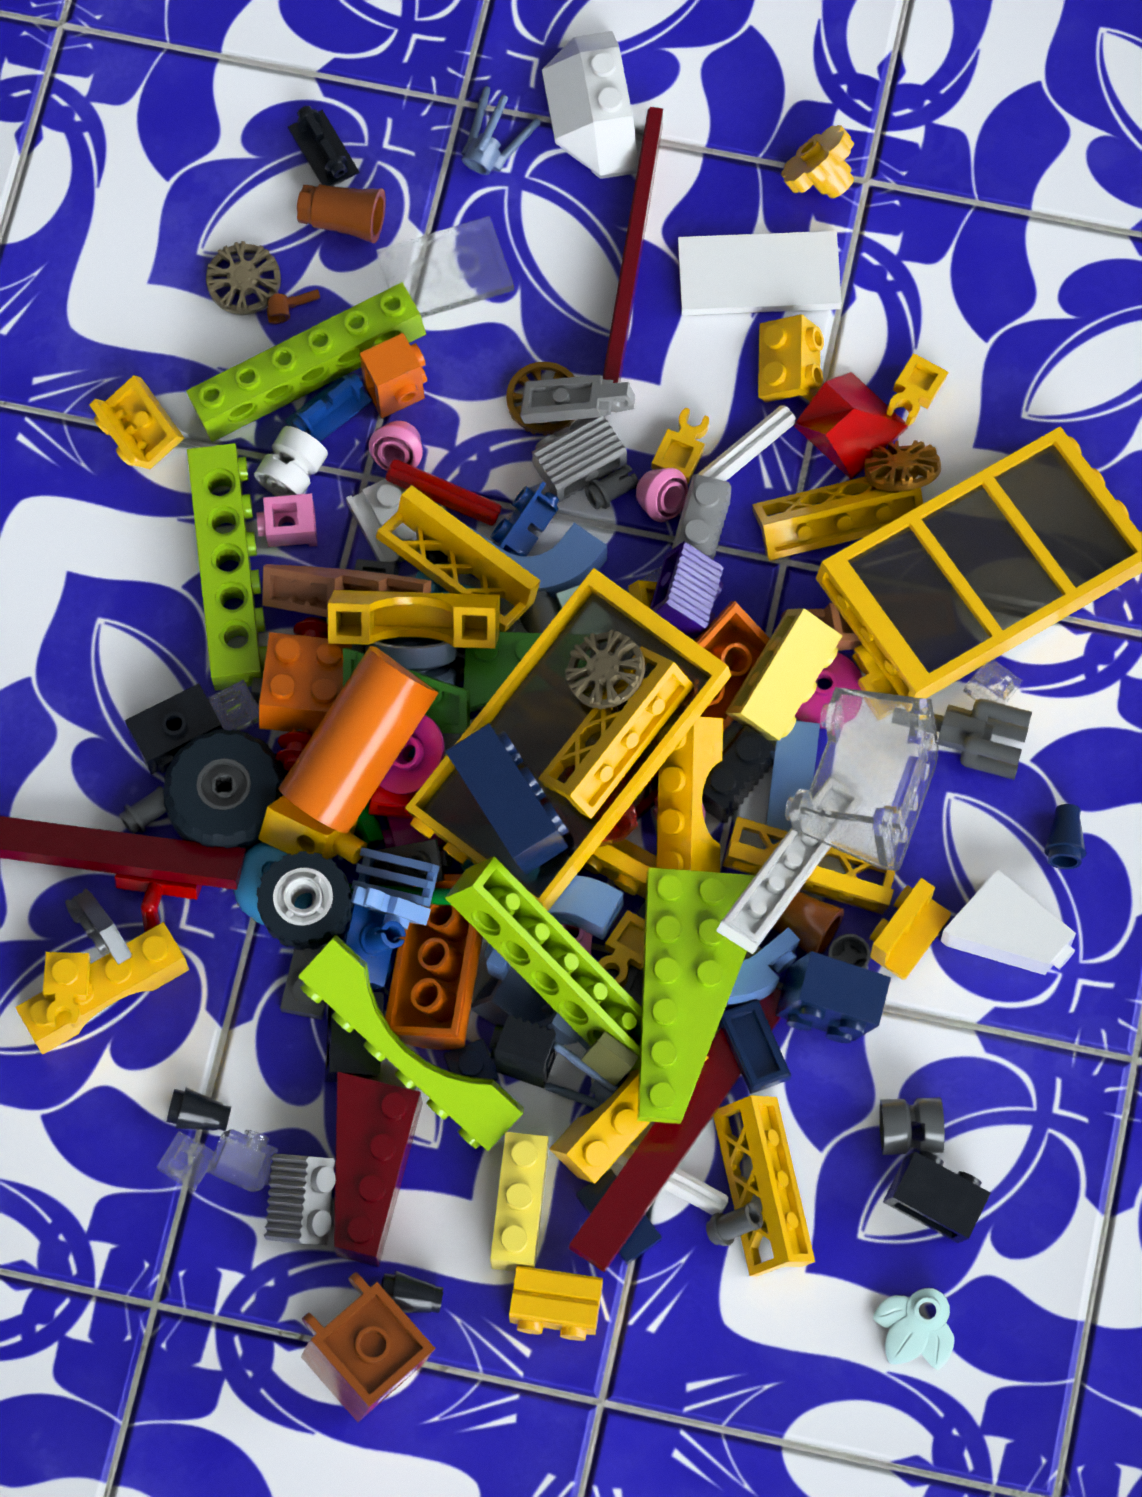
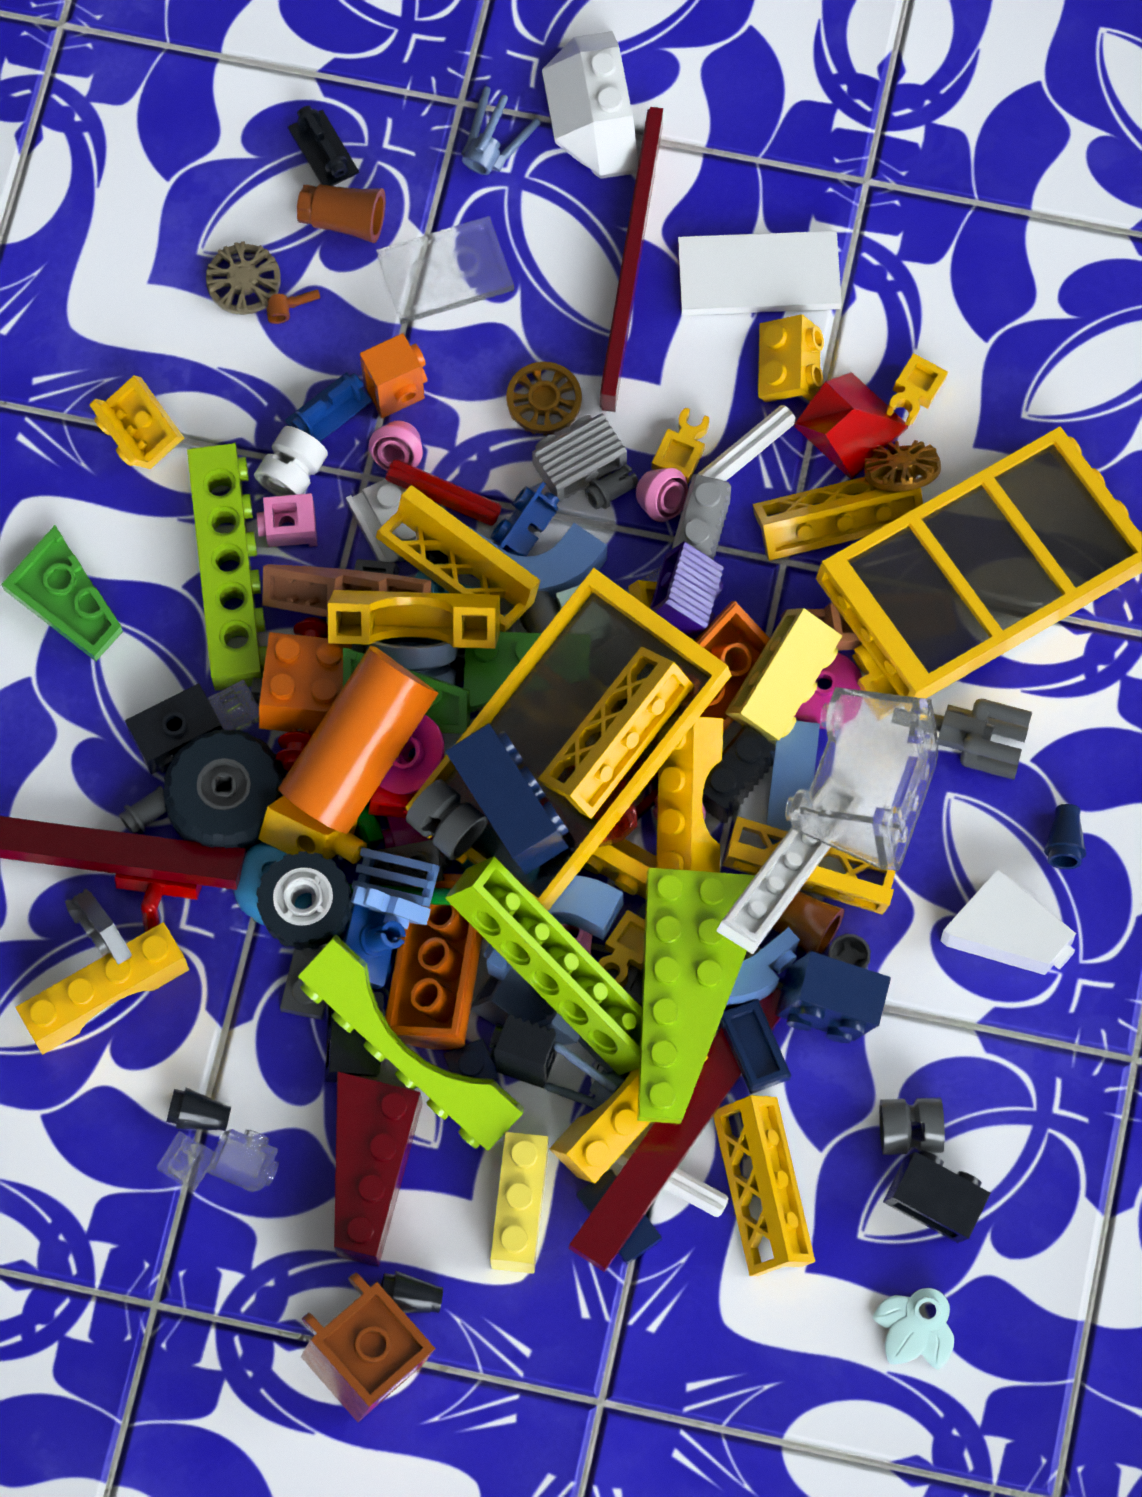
(63, 596): none -> bright green wing
(65, 980): yellow plate -> none
(300, 1199): light grey brick -> none
(303, 362): lime brick -> none
(441, 815): none -> dark grey wheel
(555, 1302): yellow brick -> none
(574, 399): light grey hinge -> none
(605, 669): dark tan wheel -> none
(609, 1058): olive tile -> none
(724, 1228): dark grey pin -> none
(821, 164): yellow plant -> none
(911, 930): yellow bracket -> none
(992, 683): clear tile -> none

